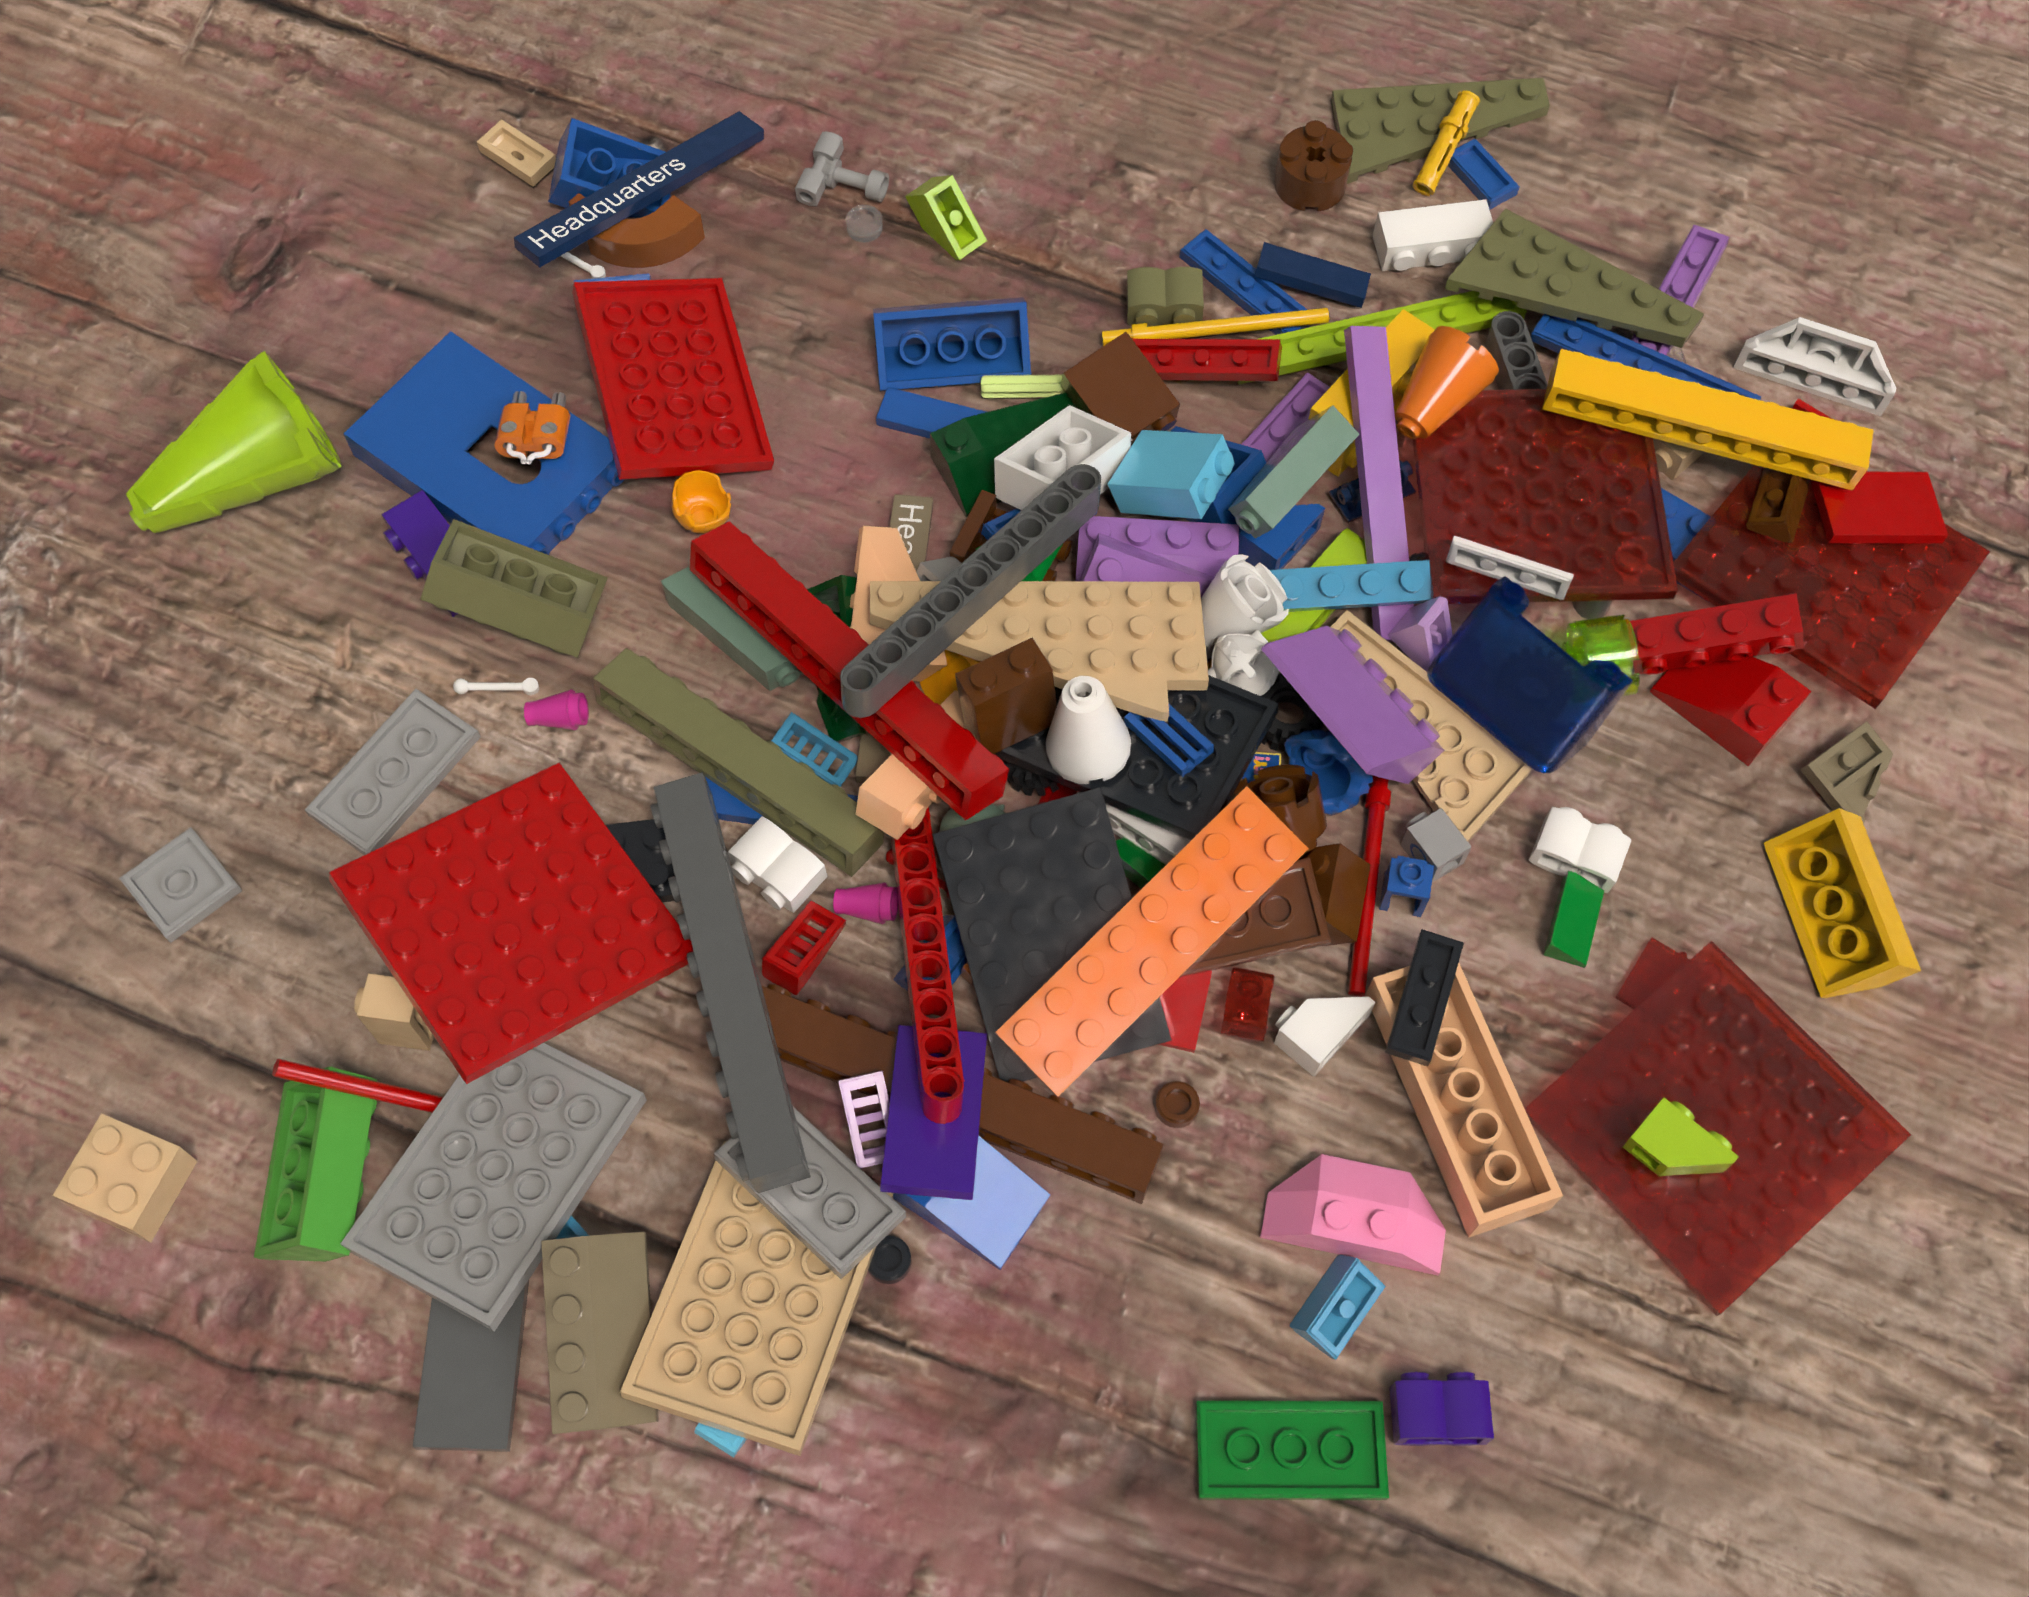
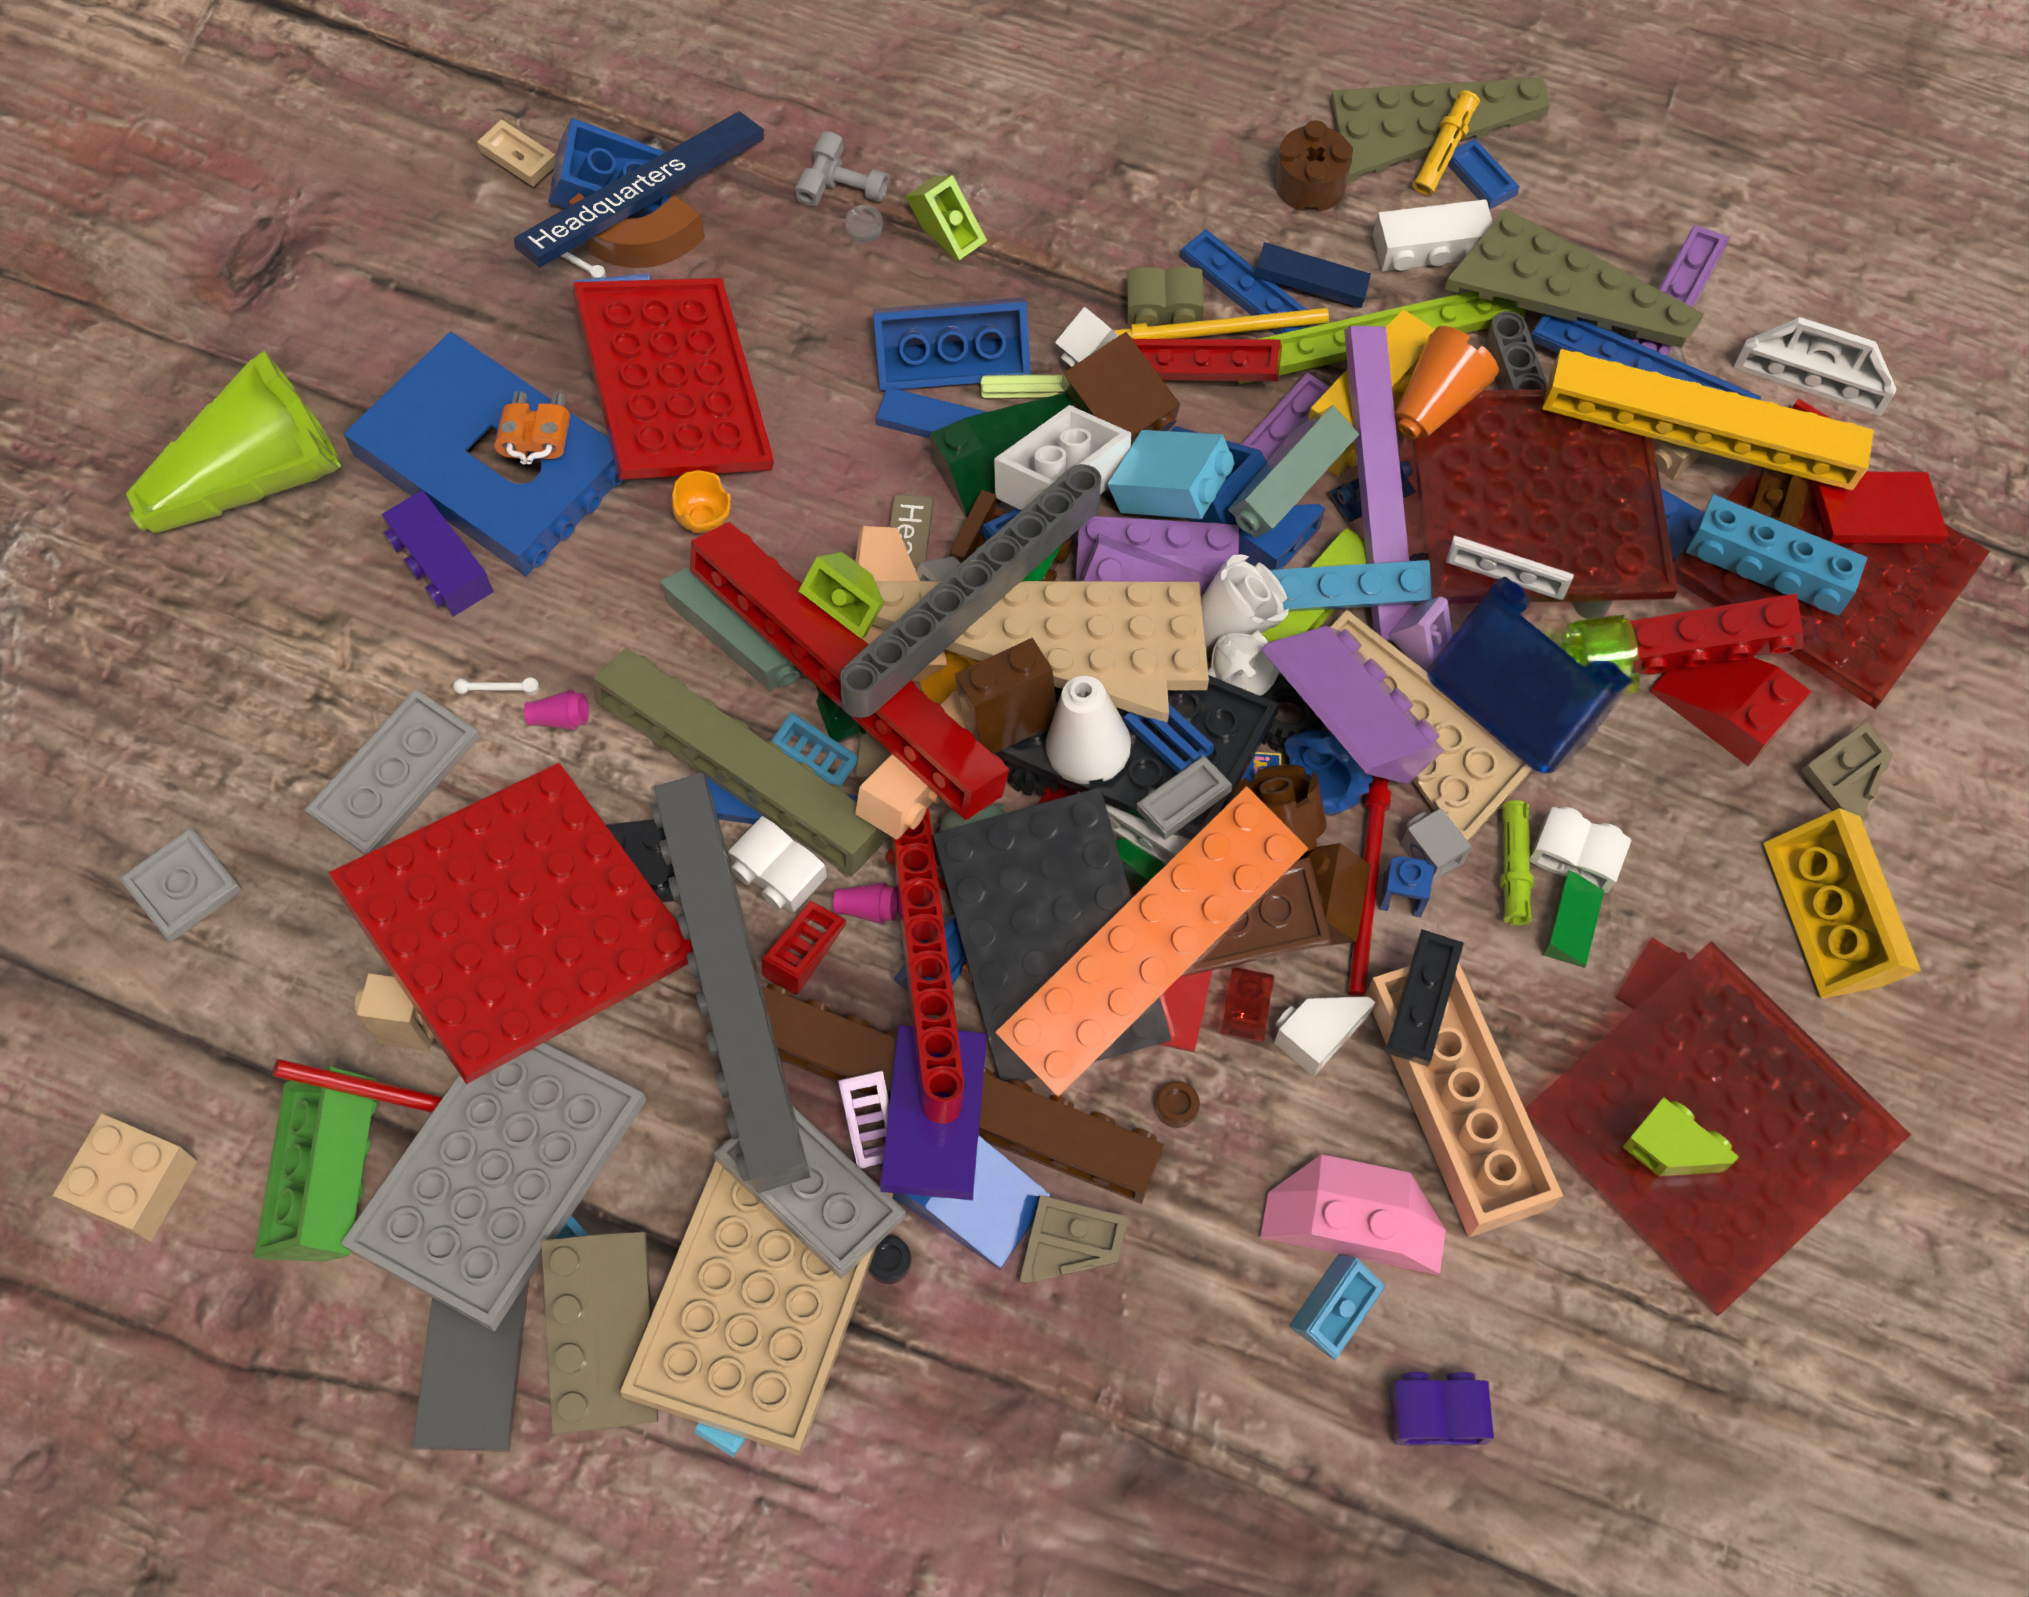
(513, 588): olive slope -> none
(844, 591): none -> lime slope
(1071, 1240): none -> dark tan wing
(1084, 337): none -> white brick
(1184, 797): none -> light grey tile
(1291, 1450): green tile -> none
(1516, 875): none -> lime pin
(1778, 557): none -> dark azure brick

